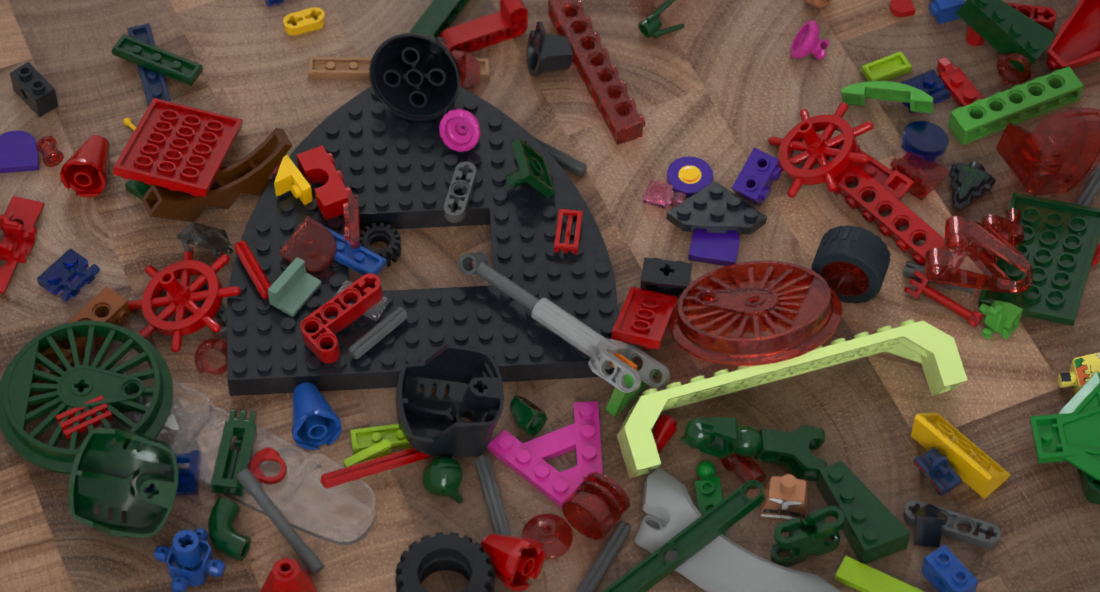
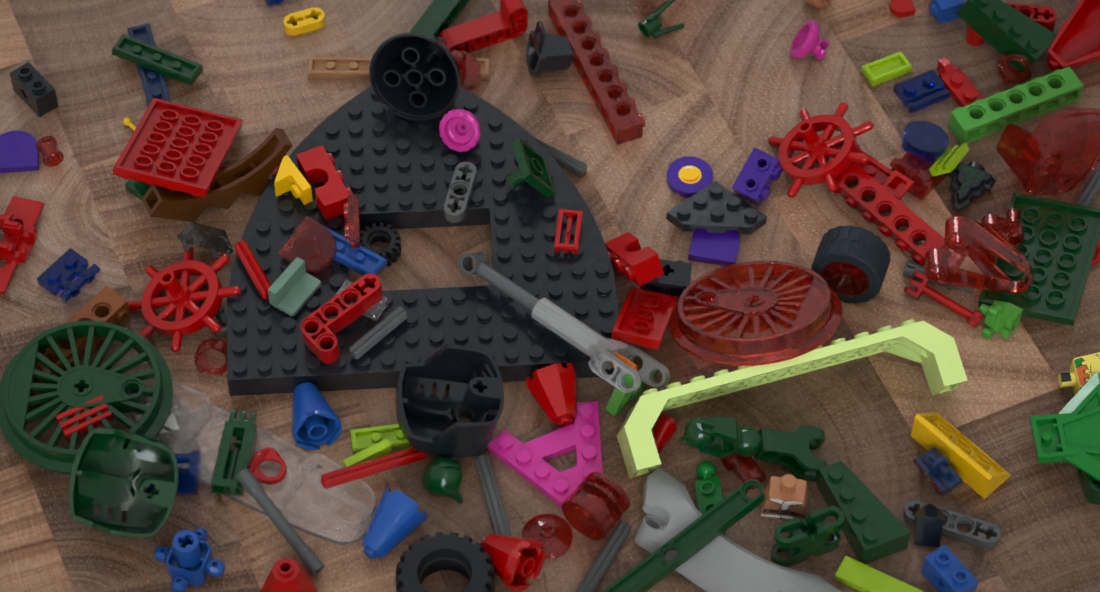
(87, 168): red cone -> none
(222, 531): dark green cylinder -> none
(391, 523): none -> blue cone
(527, 415): dark green rock -> none
(556, 392): none -> red cone
(632, 261): none -> red arch
(661, 194): clear pink plate -> none
(889, 91): bright green slope -> none
(949, 159): none -> lime tile

